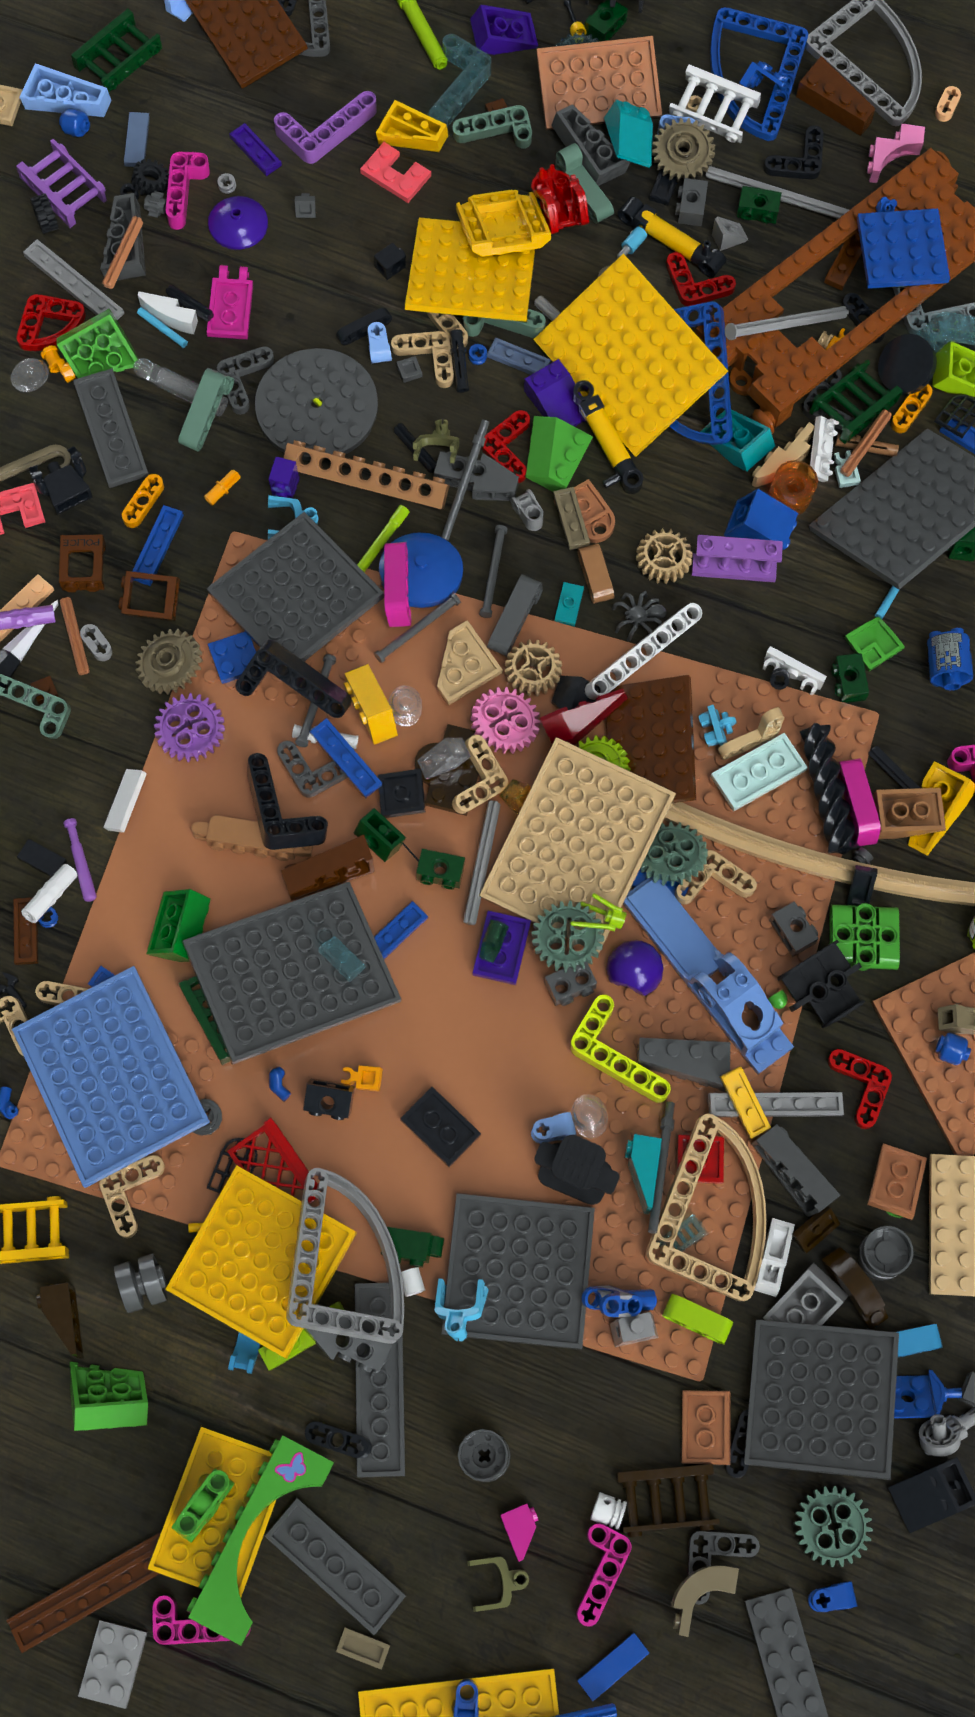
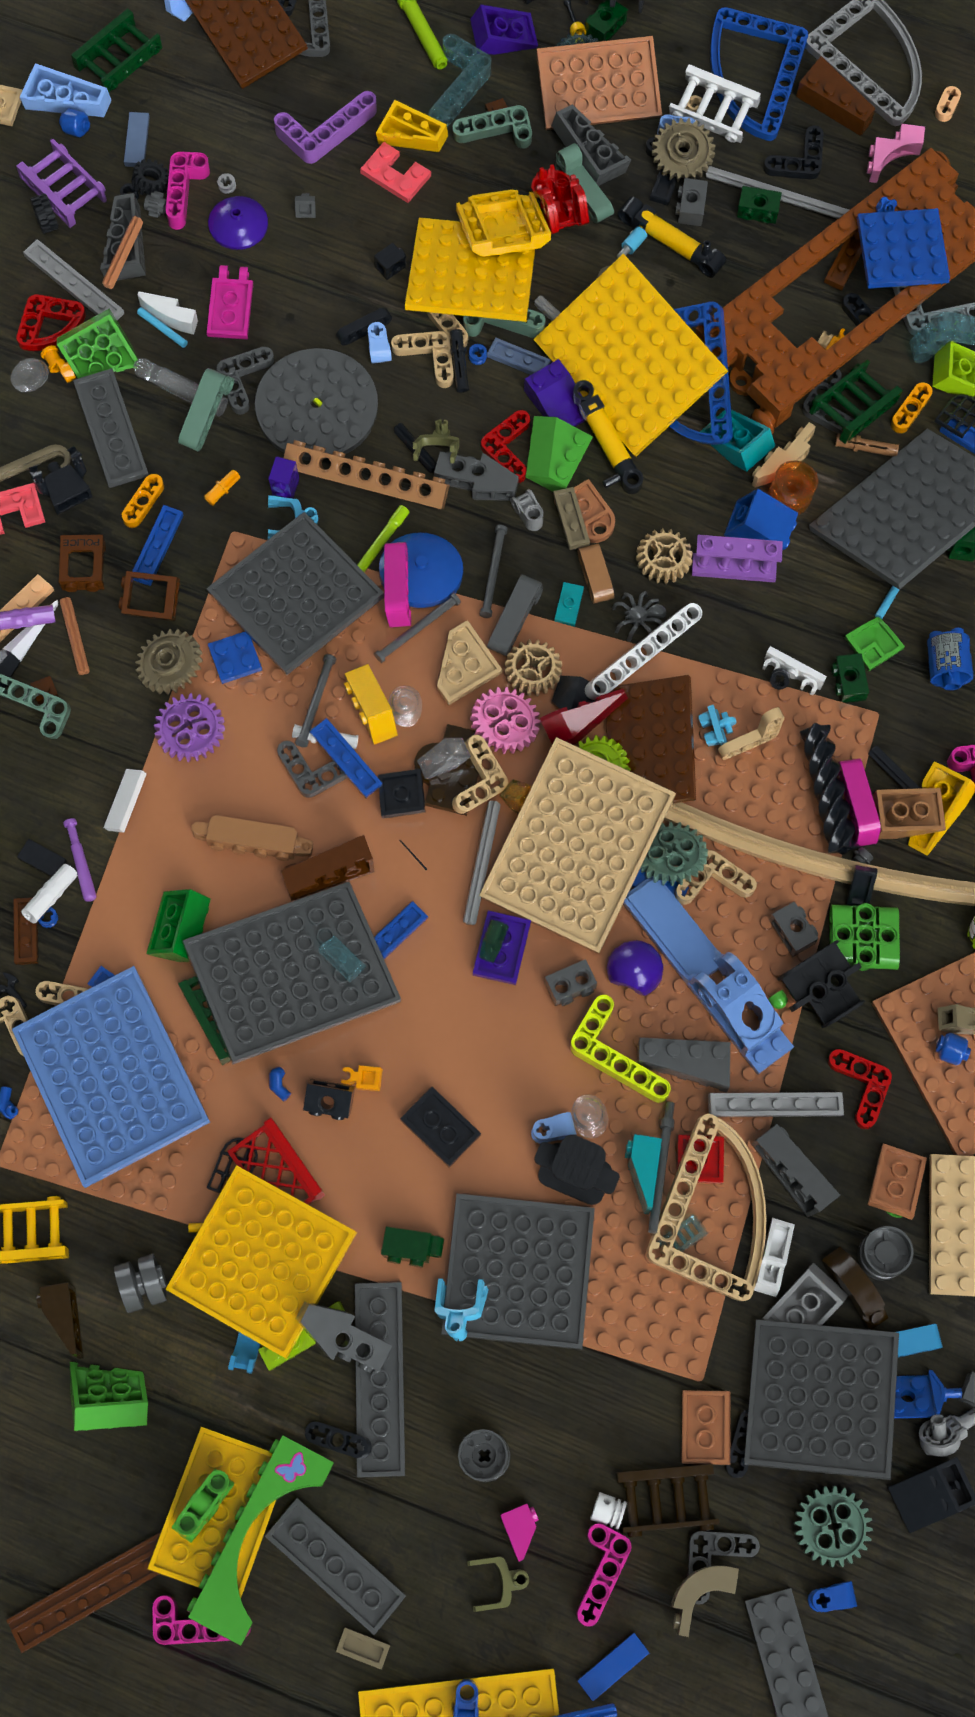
(99, 640): light grey beam -> none
(112, 1664): light grey plate -> none
(119, 1191): tan beam -> none
(189, 302): black axle -> none
(215, 1117): dark grey gear -> none
(255, 149): dark purple tile -> none
(274, 830): black beam -> none
(293, 677): black beam -> none
(380, 834): dark green brick -> none
(388, 1250): light grey beam -> none
(409, 369): dark grey tile -> none
(412, 1282): white beam -> none
(431, 860): dark green brick -> none
(478, 442): dark grey bar -> none
(548, 935): sand green gear -> none
(614, 917): lime plant -> none
(620, 1302): blue connector -> none
(630, 132): teal slope -> none
(633, 1329): light grey torso -> none
(690, 287): red beam -> none
(697, 1319): lime beam -> none
(727, 233): light grey slope -> none
(736, 330): light grey axle -> none
(745, 1102): yellow tile -> none
(754, 75): blue bracket -> none
(759, 772): light aqua plate -> none
(816, 1229): dark brown plate -> none
(823, 447): white plate -> none
(843, 481): light aqua plate -> none
(865, 443): nougat axle -> none
(907, 363): black piece -> none

